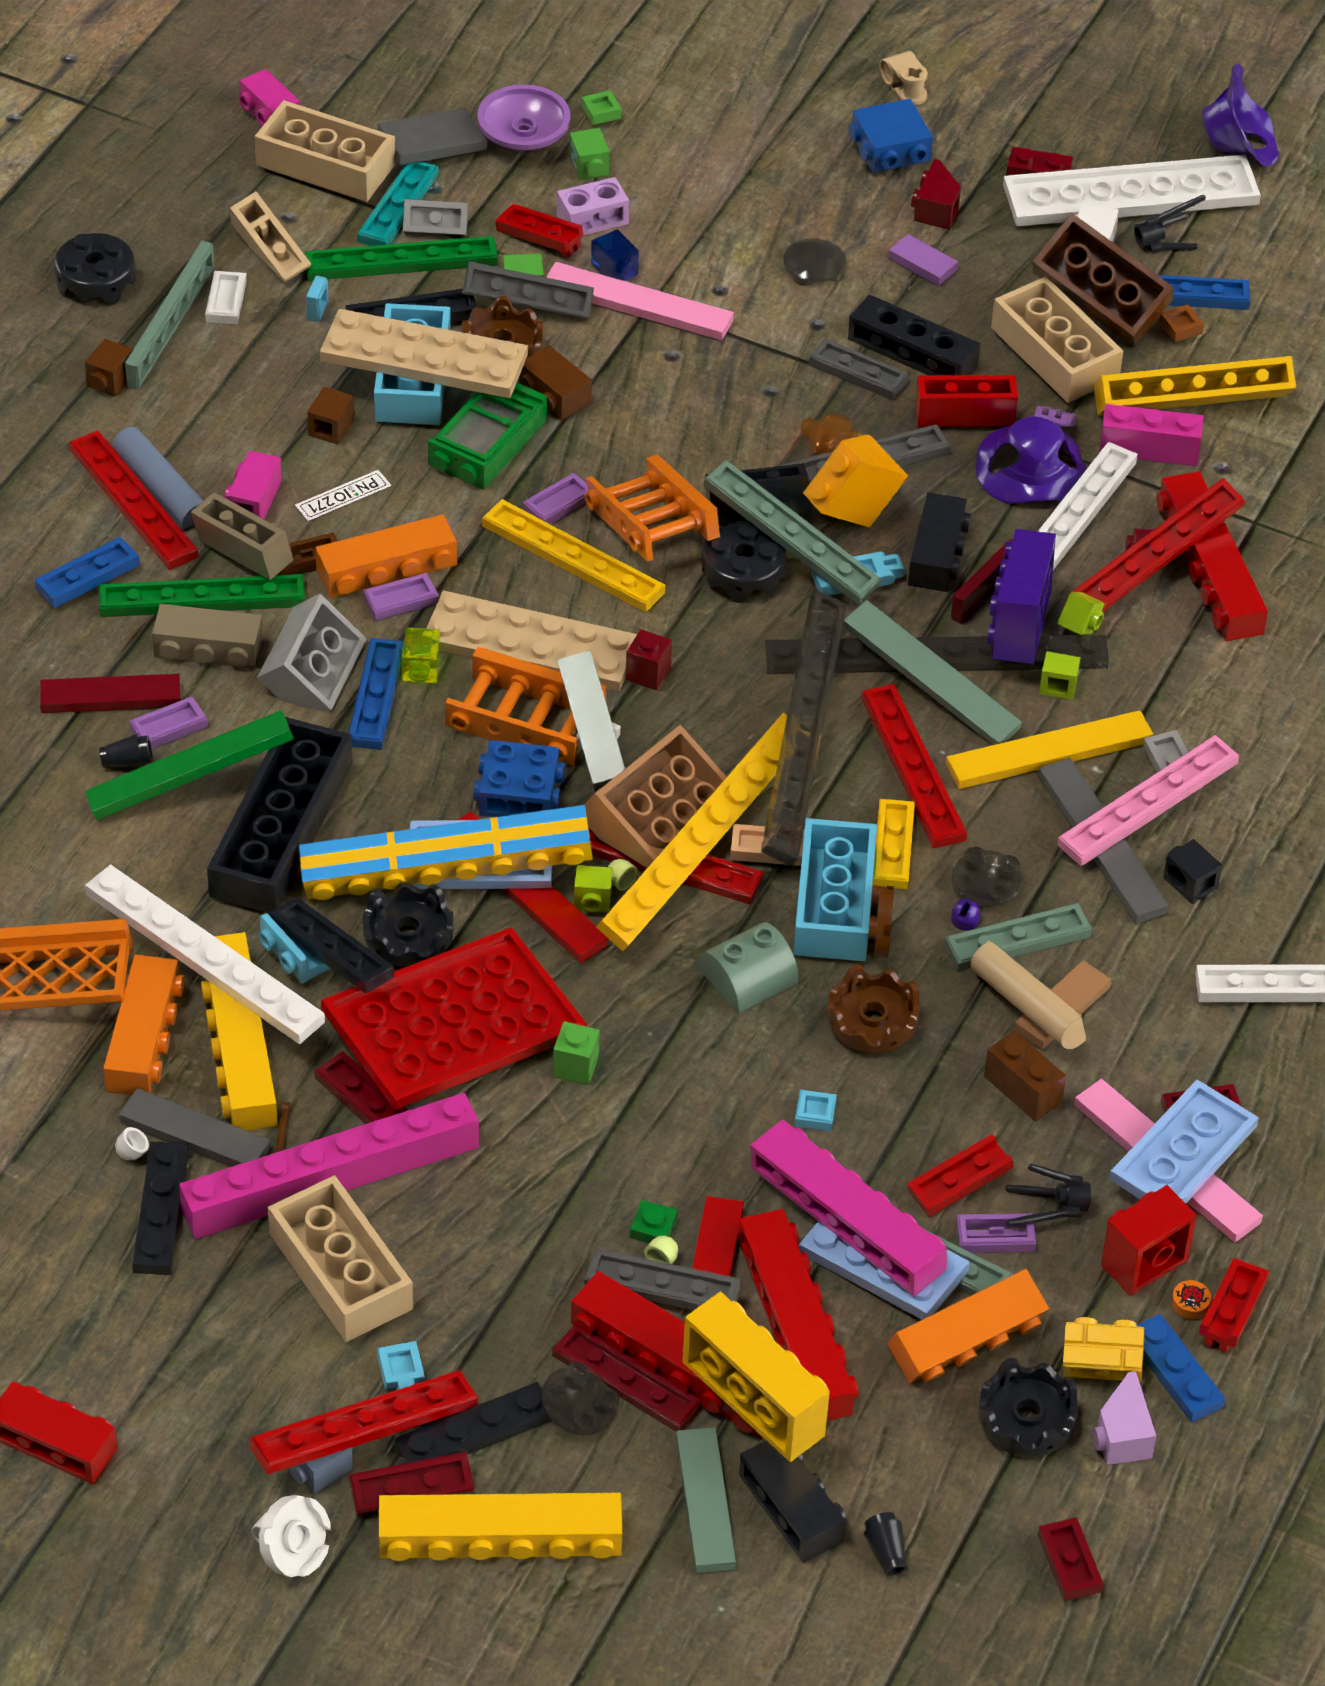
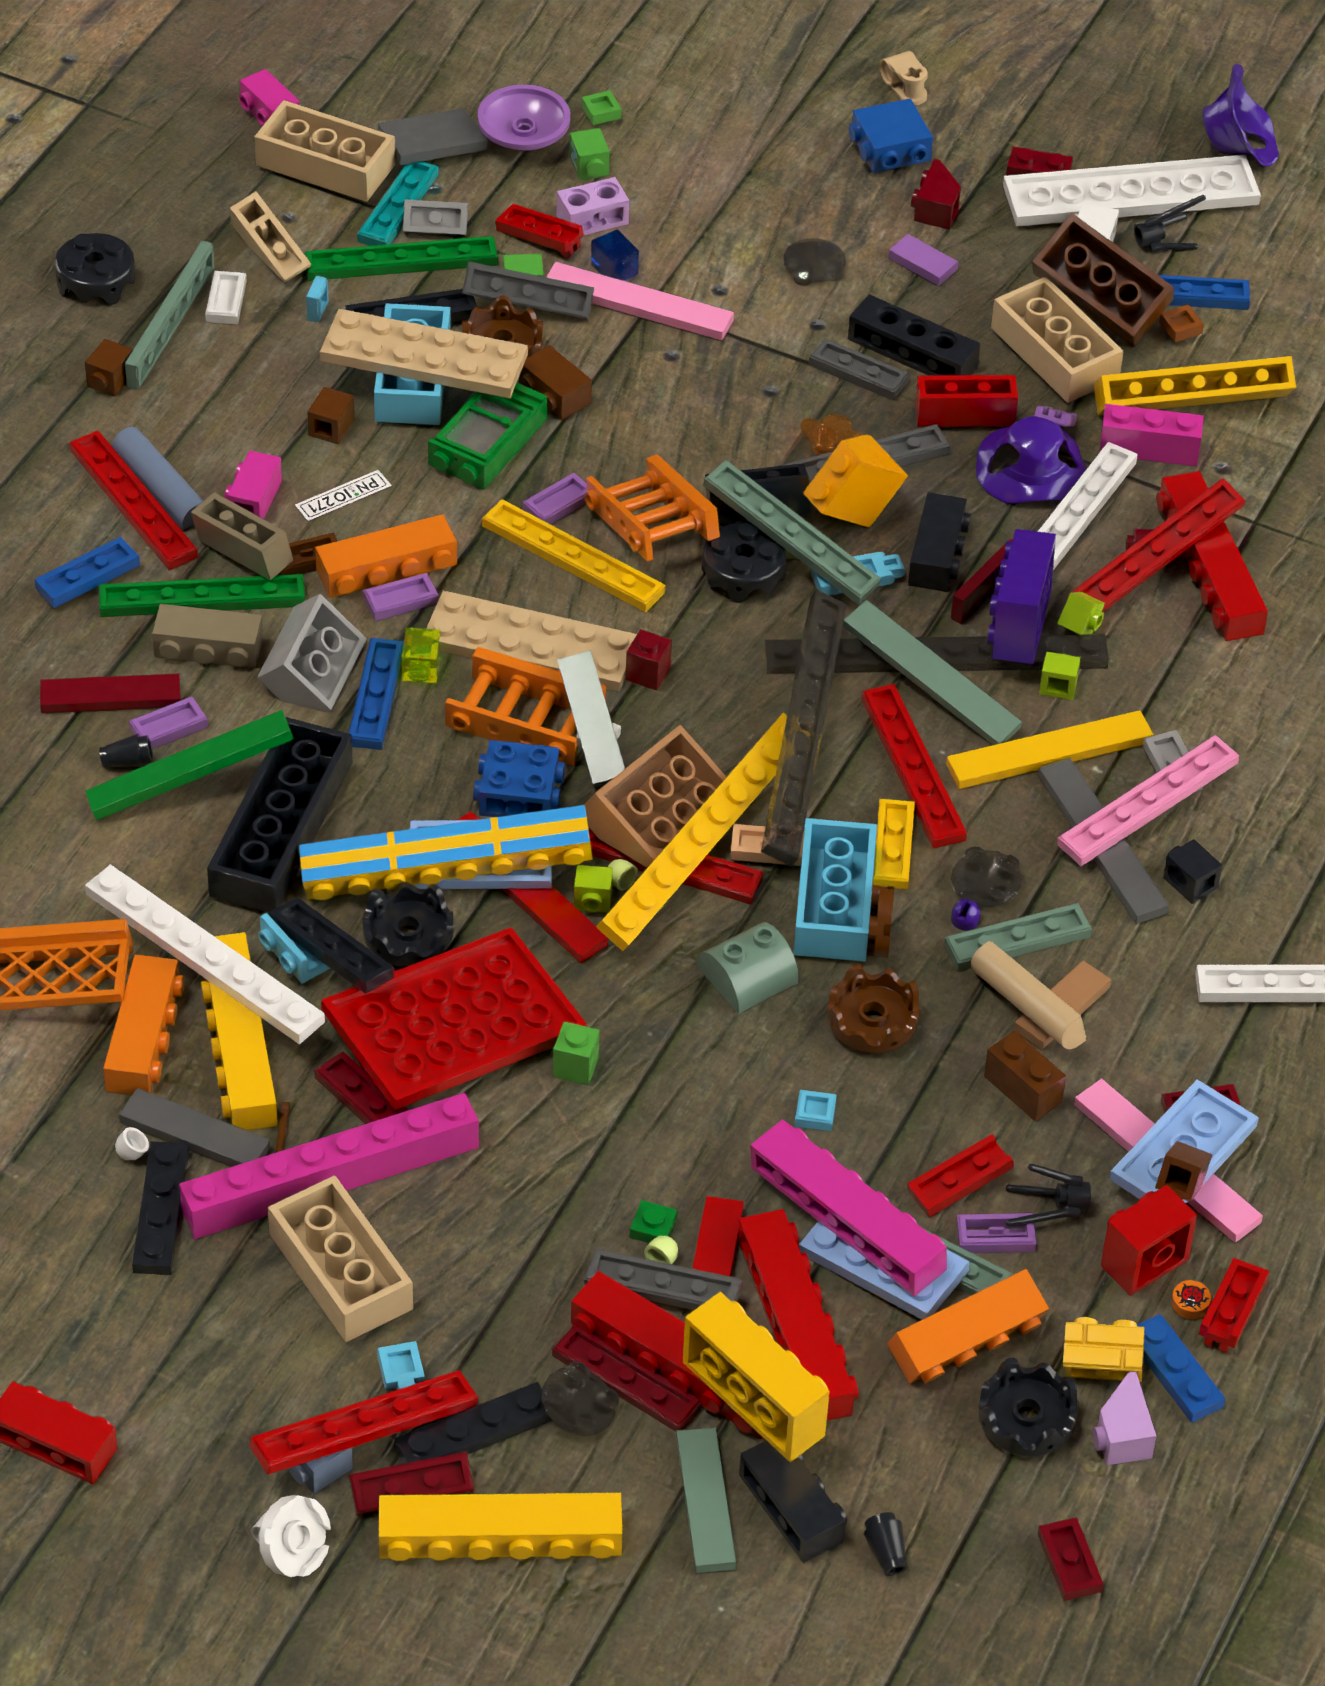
(1184, 1170): none -> reddish brown brick

